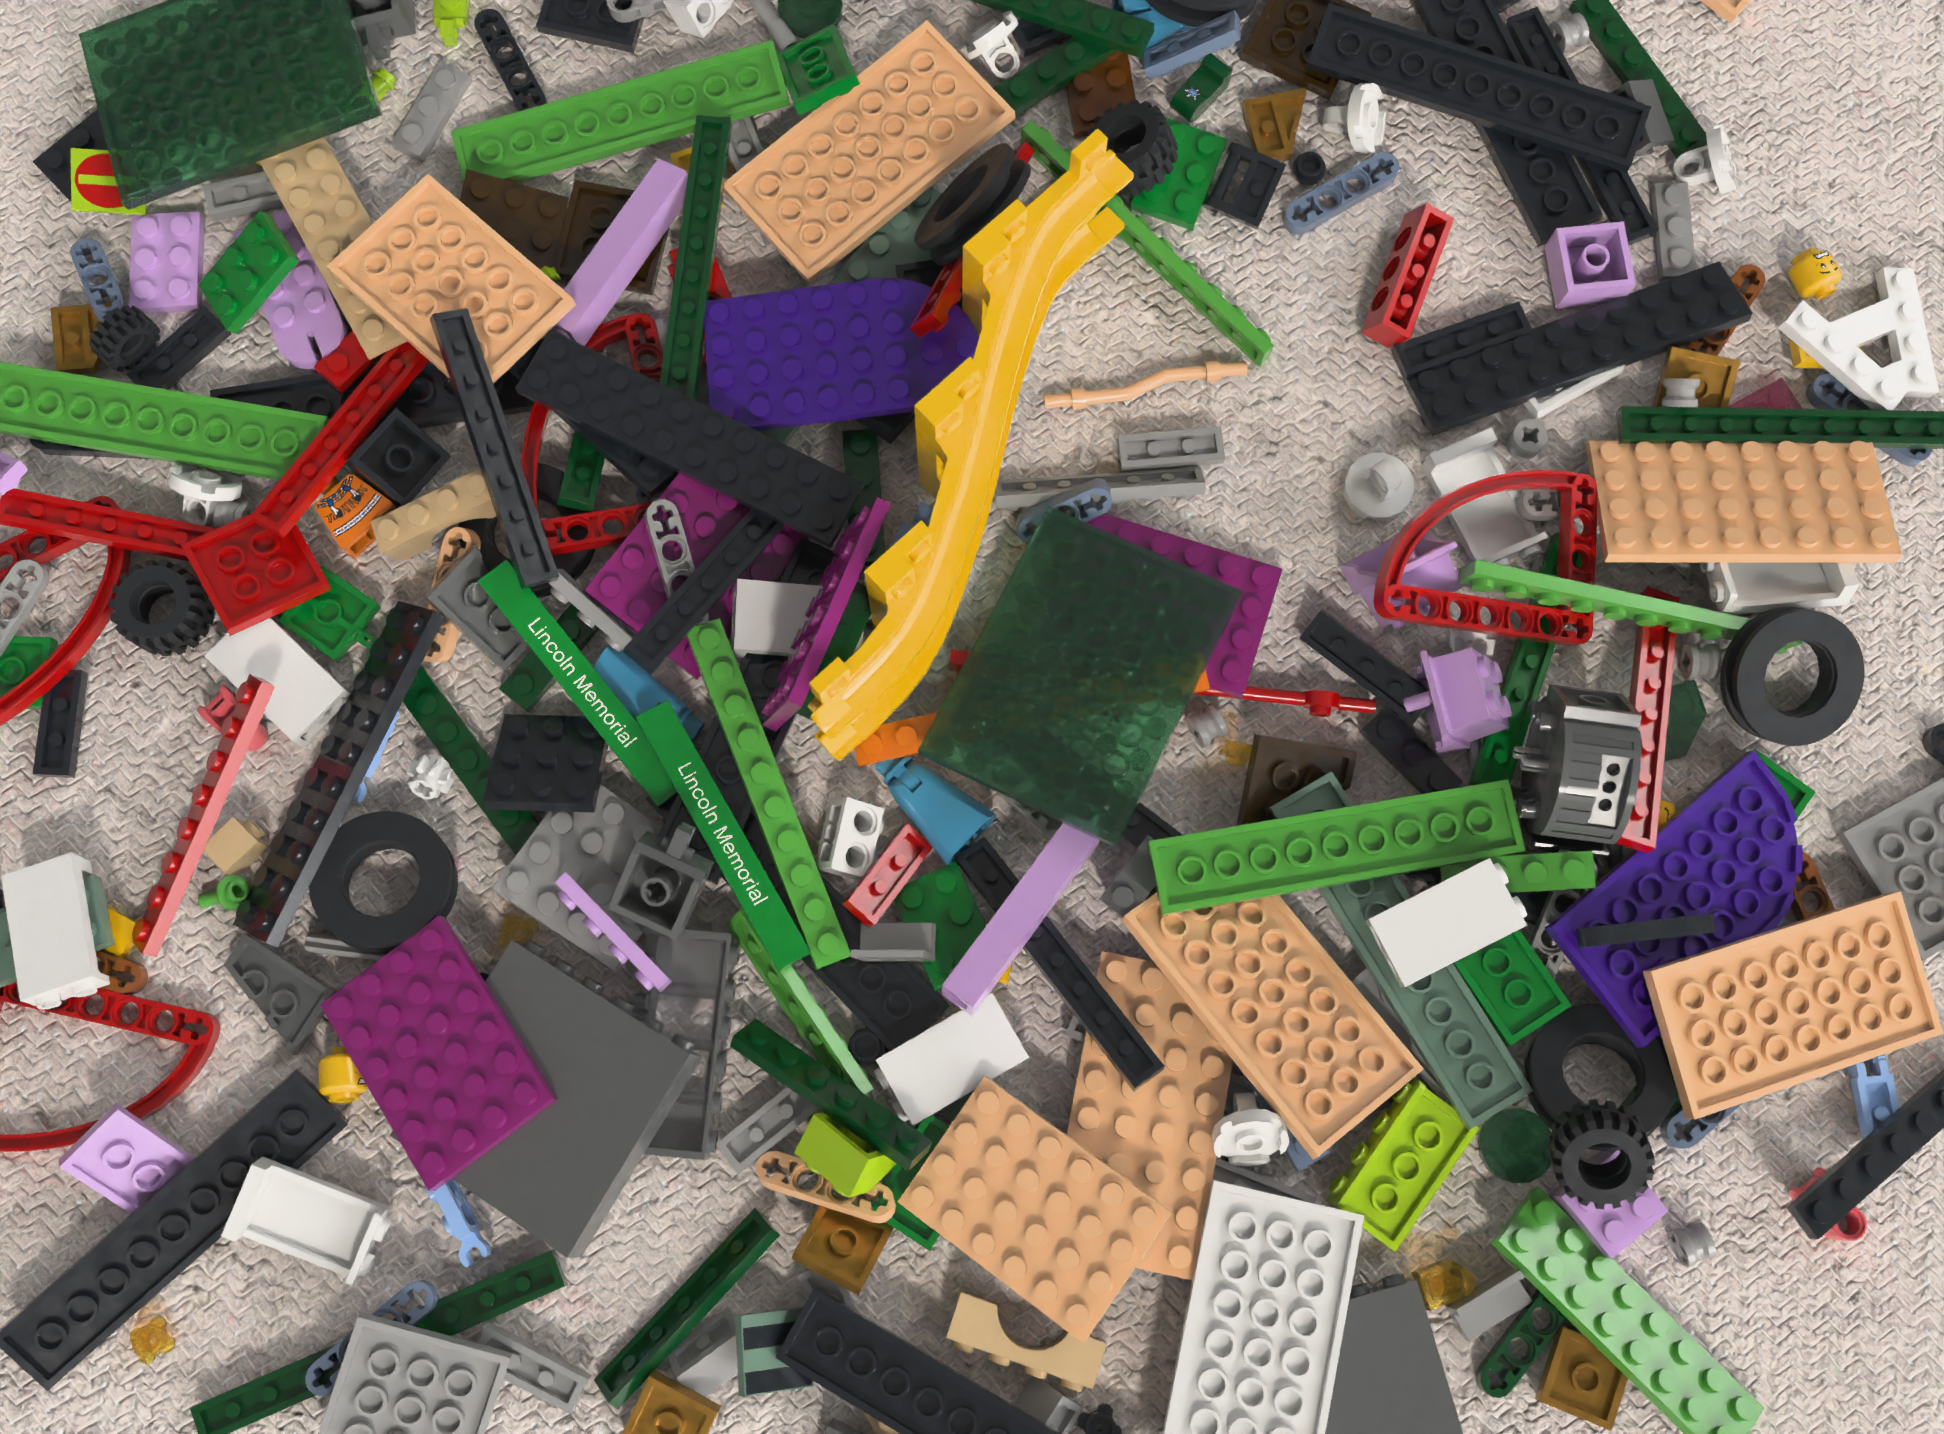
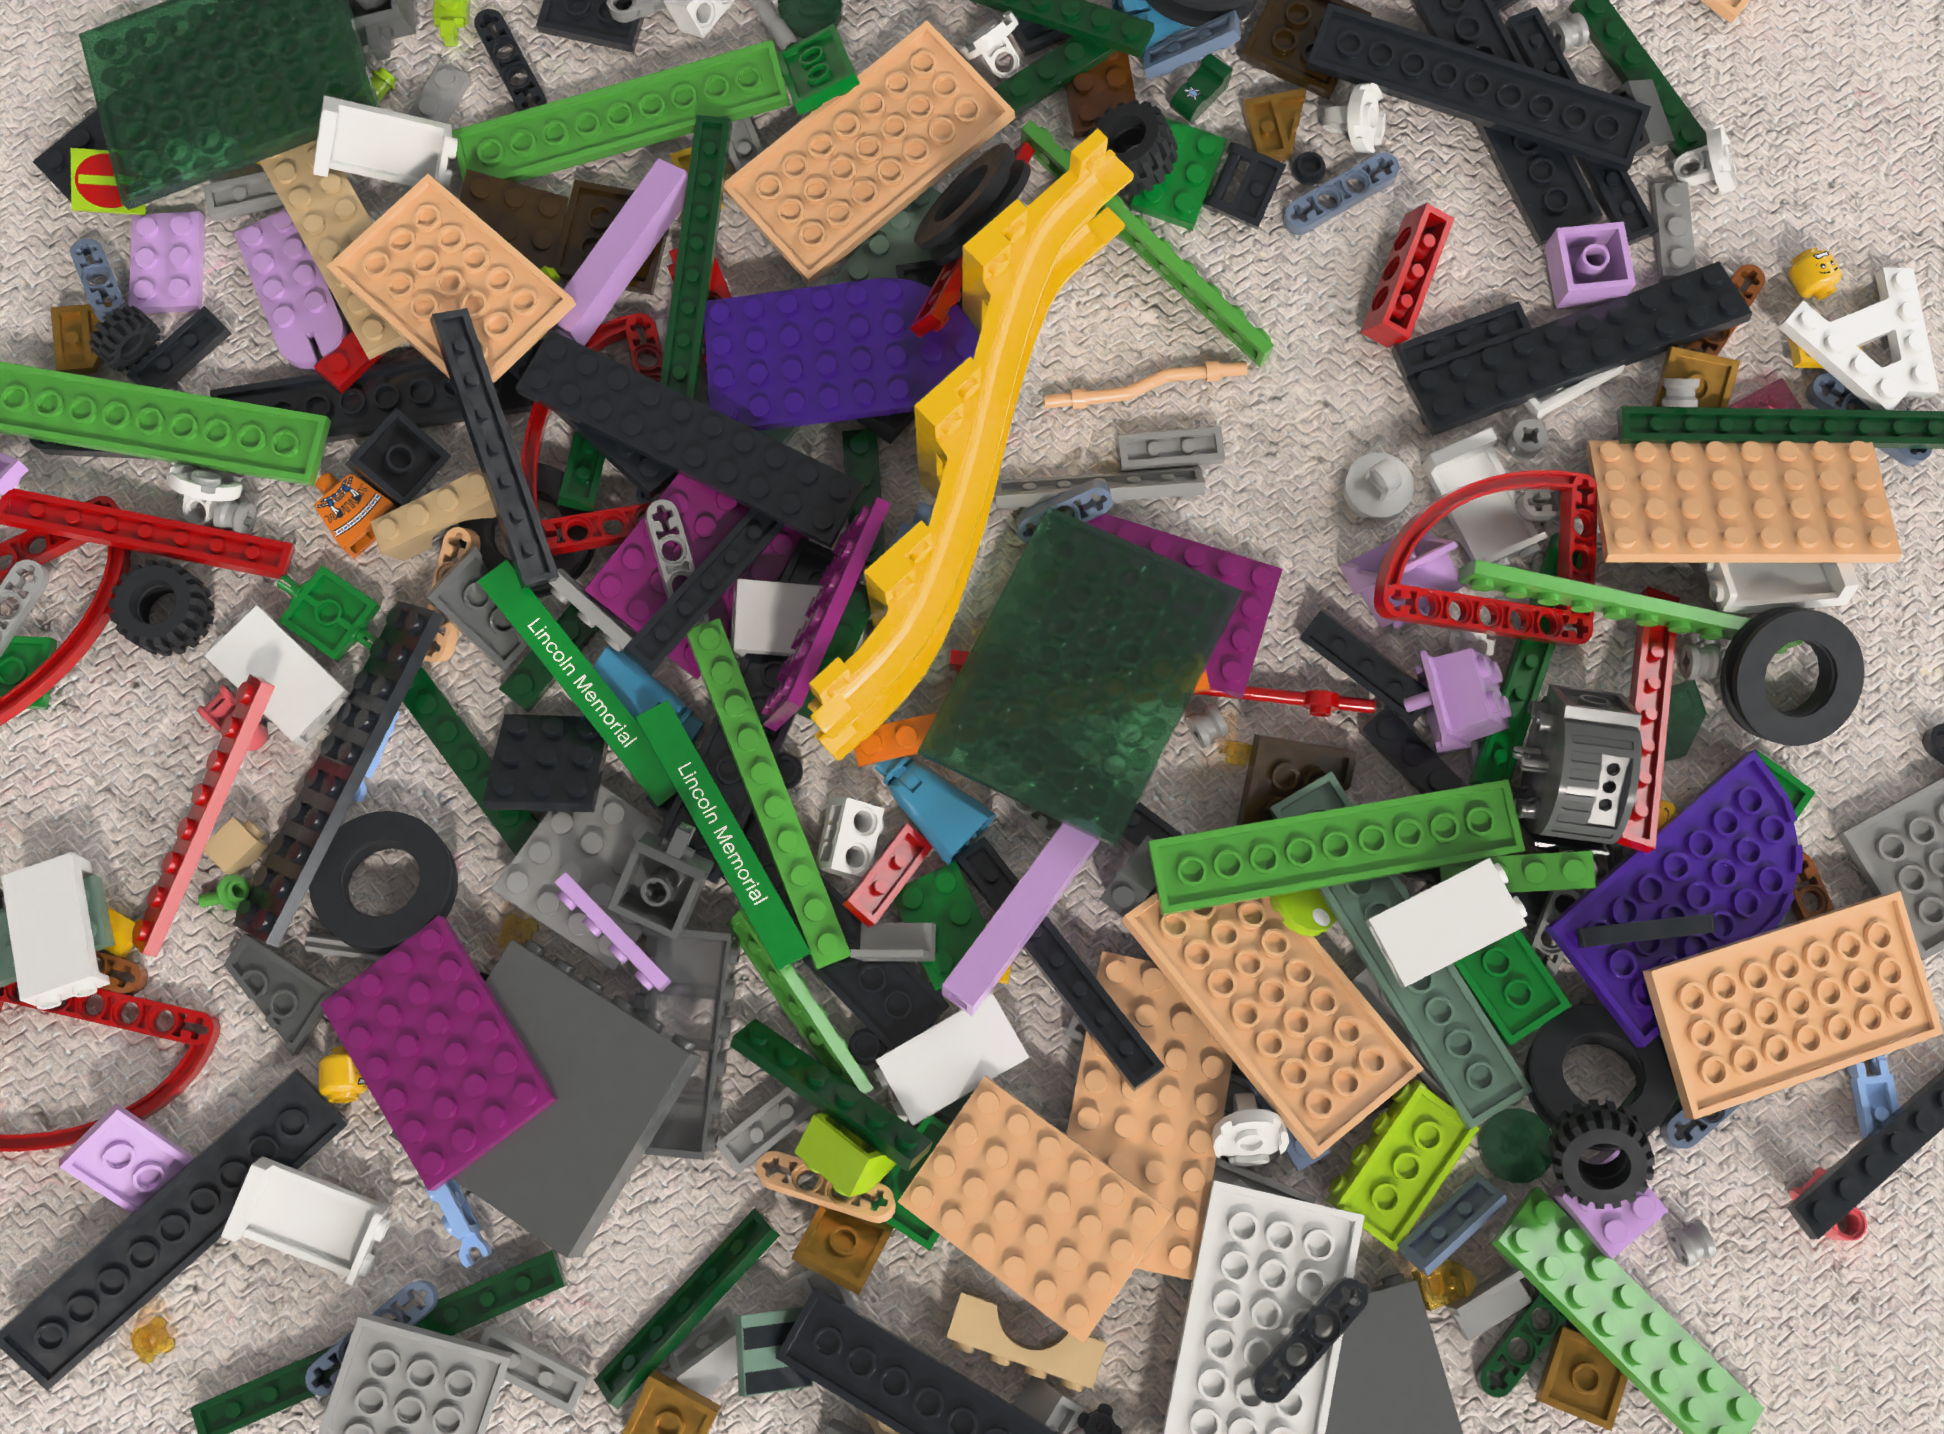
(61, 727): black plate -> none
(248, 272): green plate -> none
(254, 572): red plate -> none
(339, 439): red plate -> none
(382, 144): none -> white panel
(429, 776): white gear -> none
(790, 770): none -> black plate
(1304, 912): none -> lime tile
(1314, 1344): none -> black beam
(1452, 1224): none -> sand blue plate

